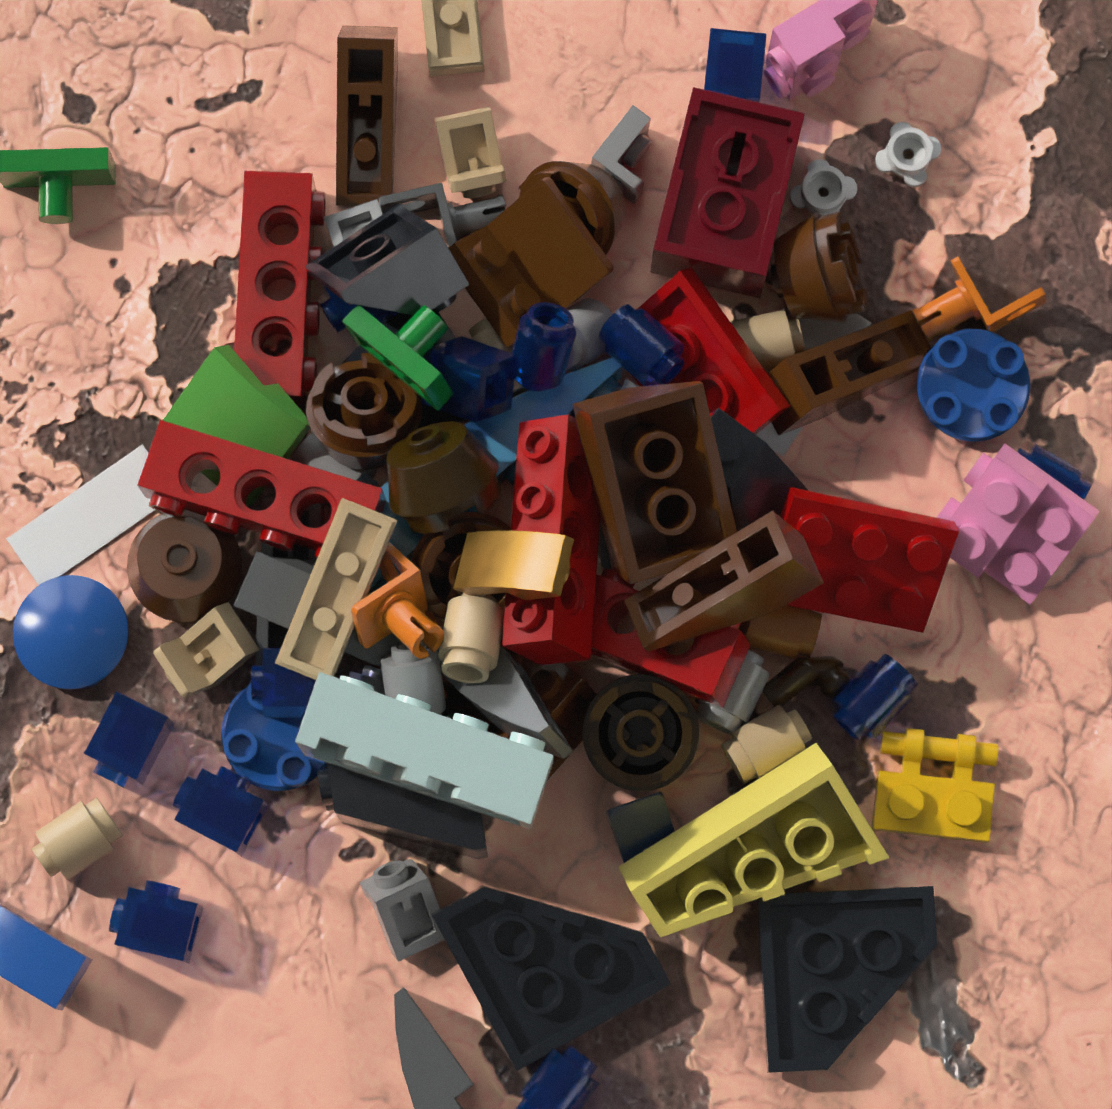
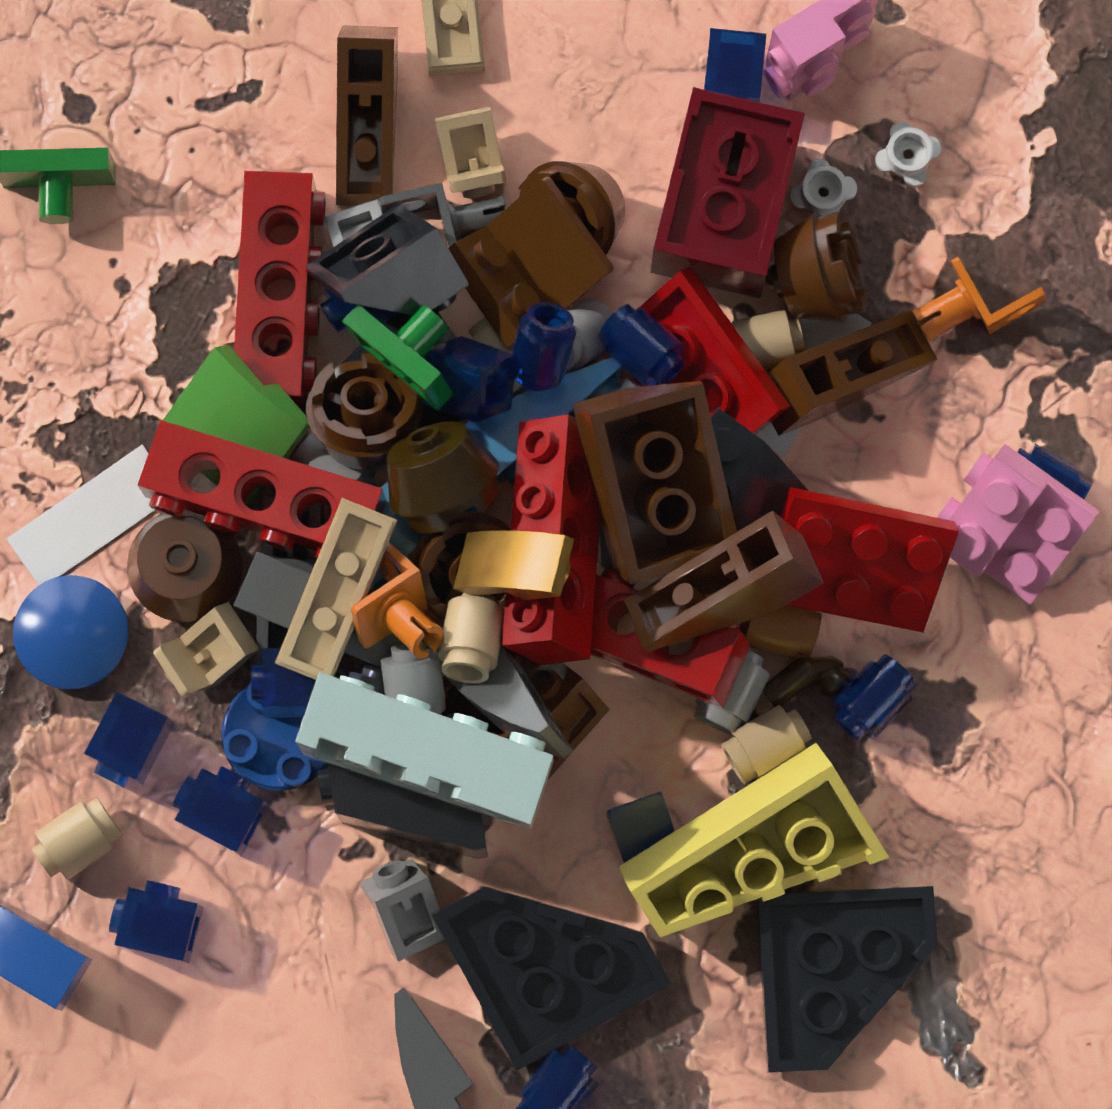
(625, 145): light grey bracket -> none
(640, 732): dark brown cone -> none
(932, 804): yellow plate -> none
(973, 385): blue dish -> none

